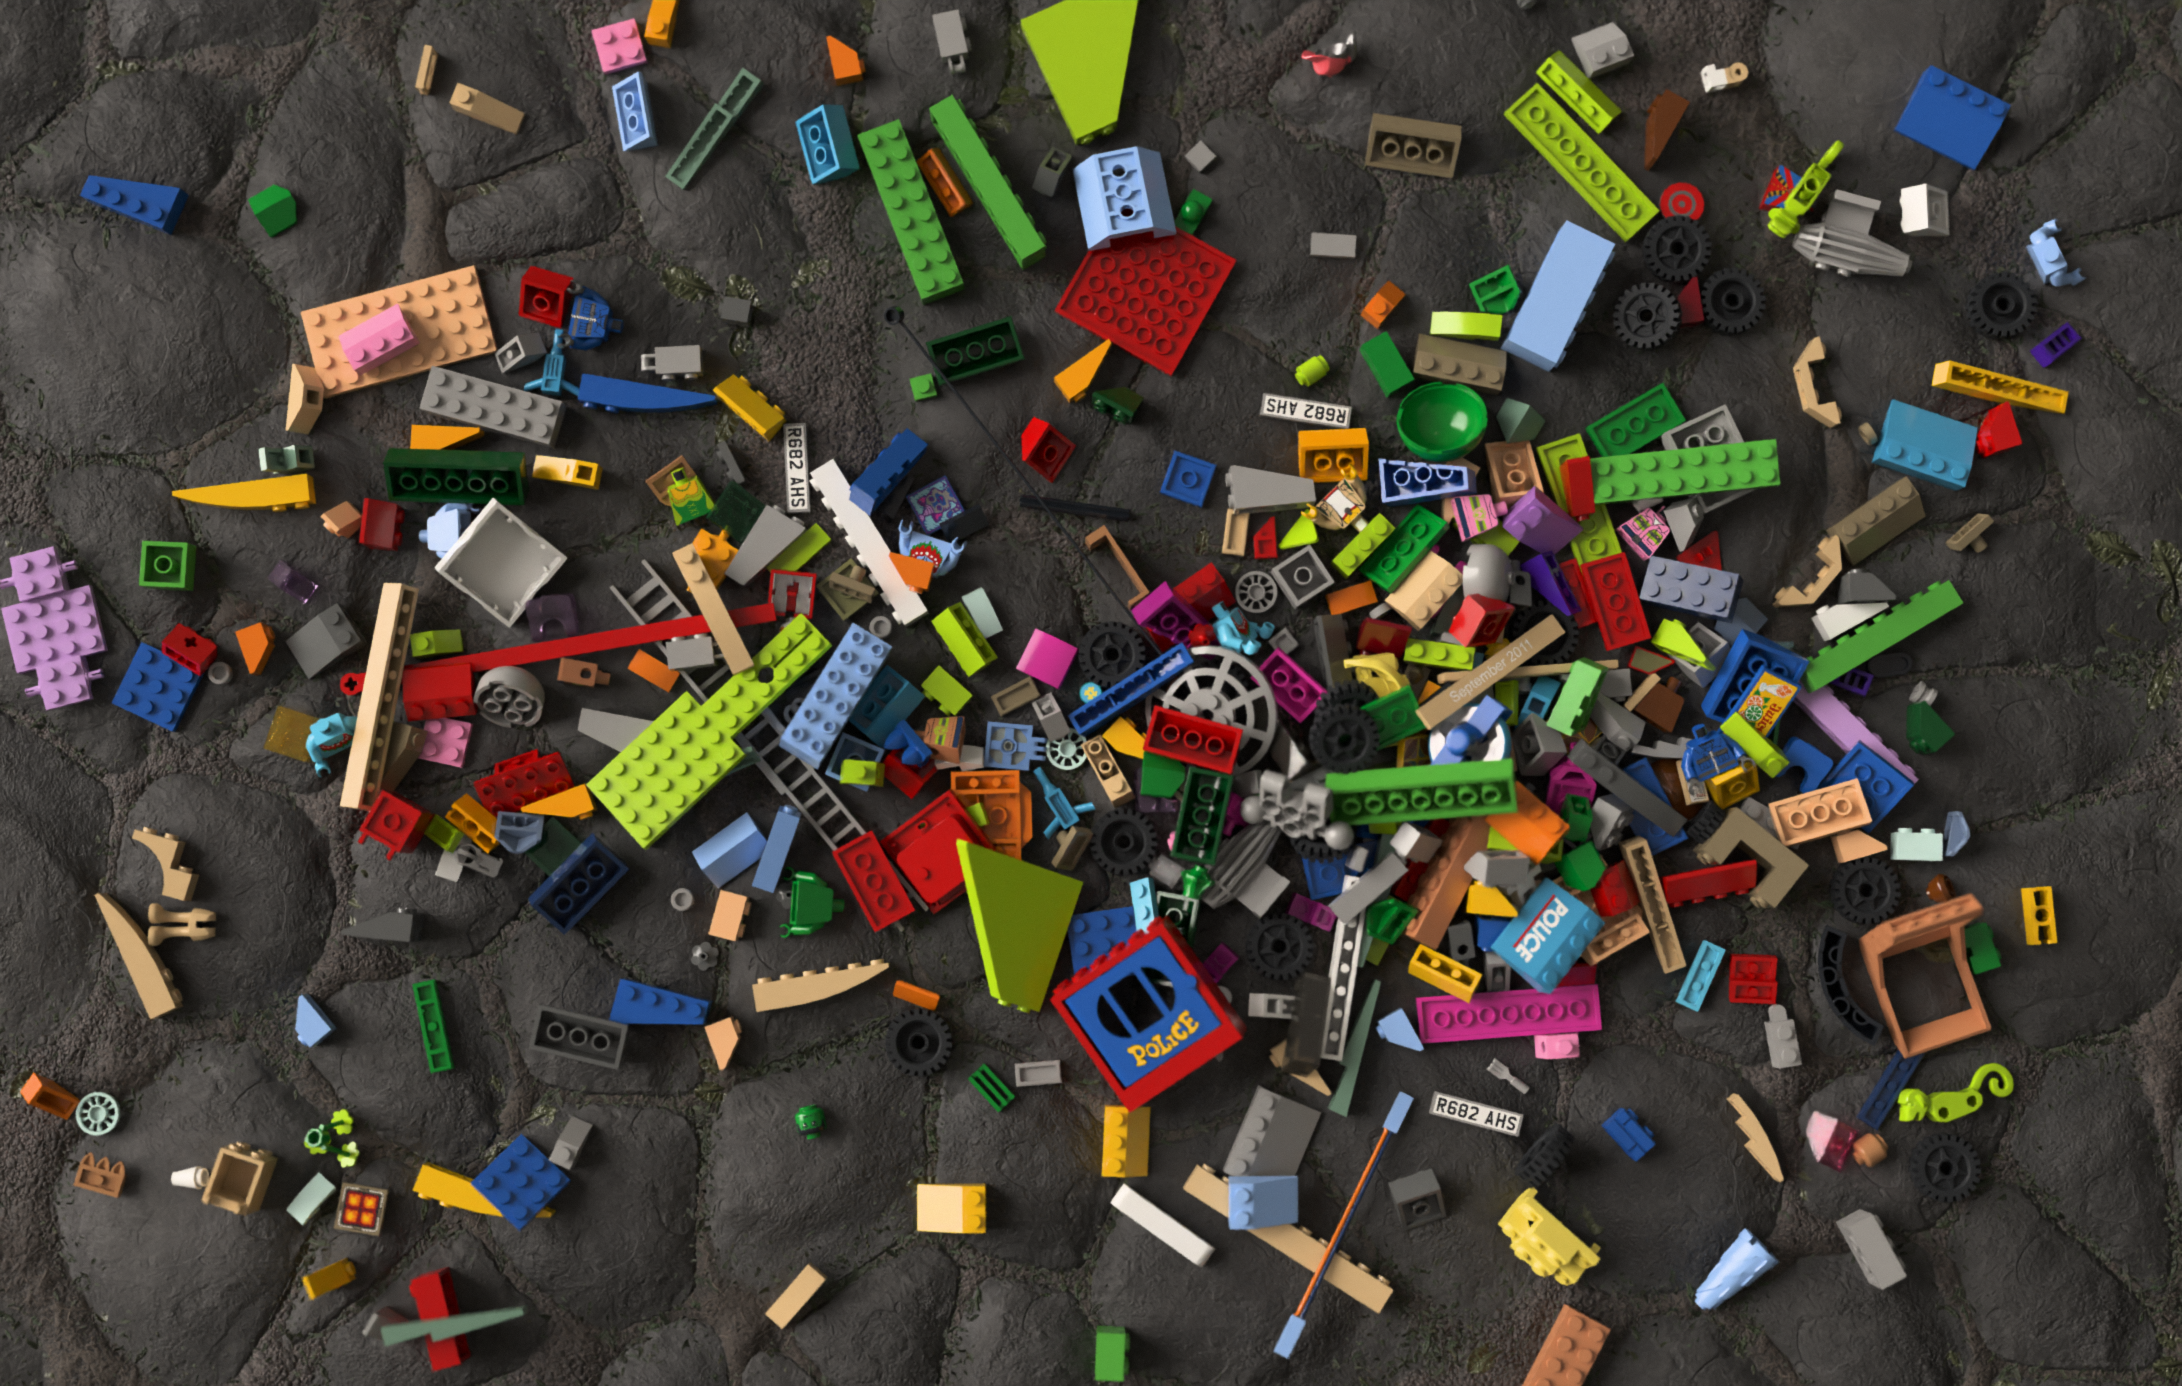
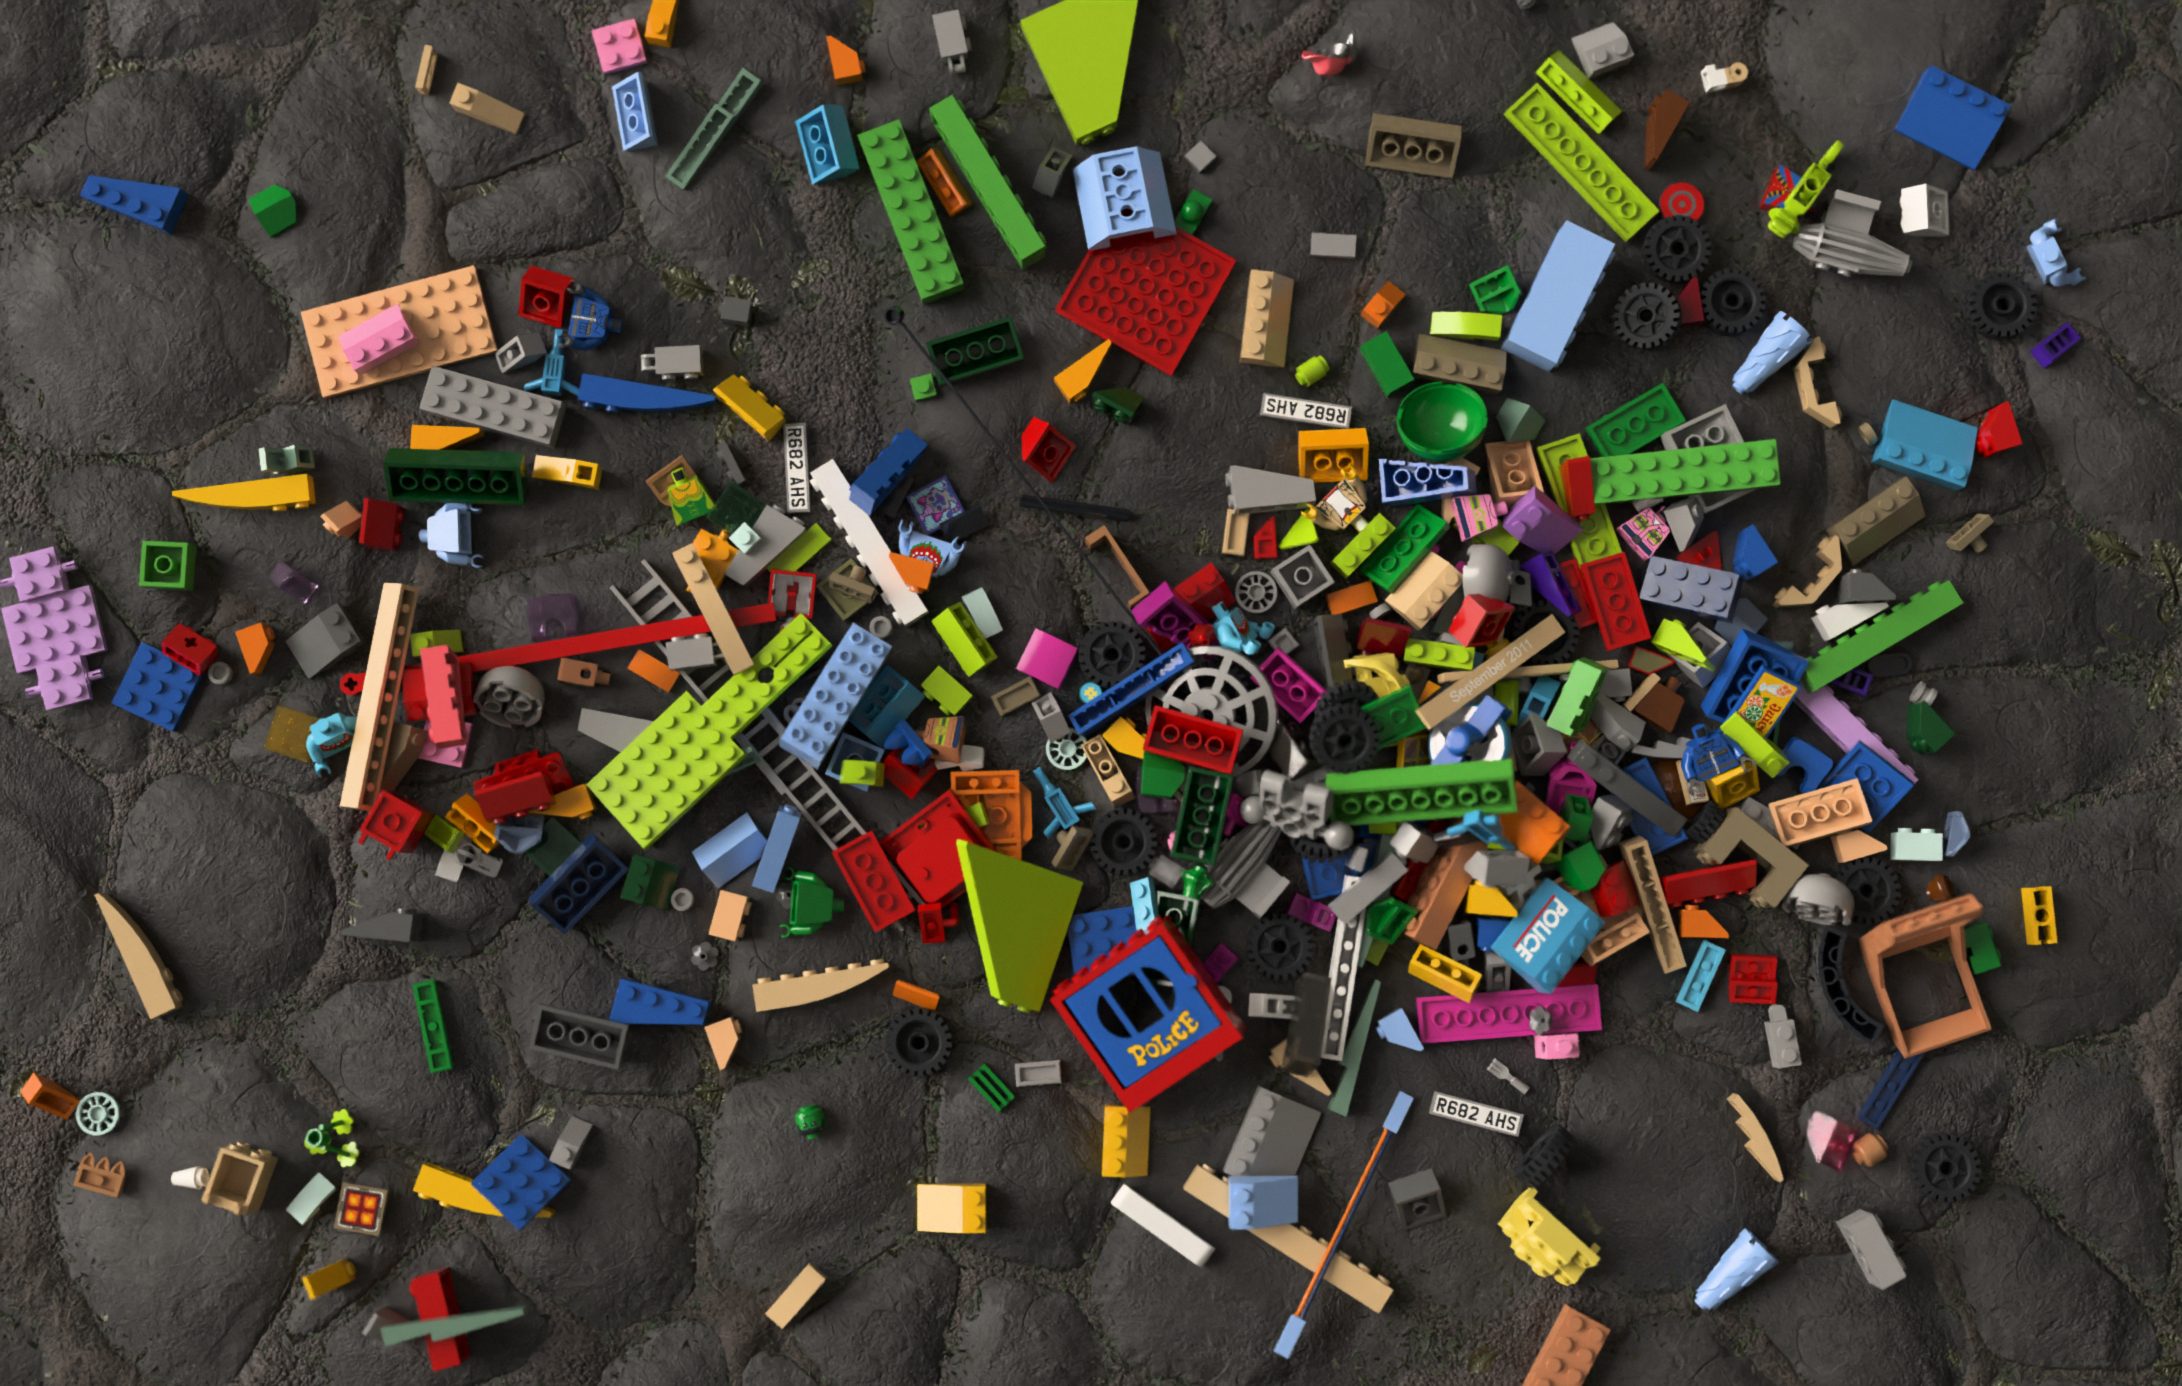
(158, 933): tan piece -> none
(180, 881): tan arch -> none
(304, 399): tan slope -> none
(312, 1022): light blue slope -> none
(444, 696): none -> coral wedge
(500, 562): white tile -> none
(515, 798): none -> red slope
(650, 882): none -> dark green slope
(745, 538): none -> light aqua plate
(933, 923): none -> red plate
(1011, 746): medium blue piece -> none
(1110, 1349): bright green brick -> none
(1188, 479): blue tile -> none
(1267, 319): none -> tan slope
(1445, 841): none -> black tile
(1484, 827): none -> dark azure piece
(1540, 1020): none -> dark grey plant
(1629, 1134): blue brick -> none
(1699, 923): none -> orange slope
(1751, 554): none -> blue slope
(1775, 348): none -> light blue cone
(1820, 900): none -> light grey cylinder
(1953, 1104): lime animal -> none
(1998, 387): yellow slope -> none

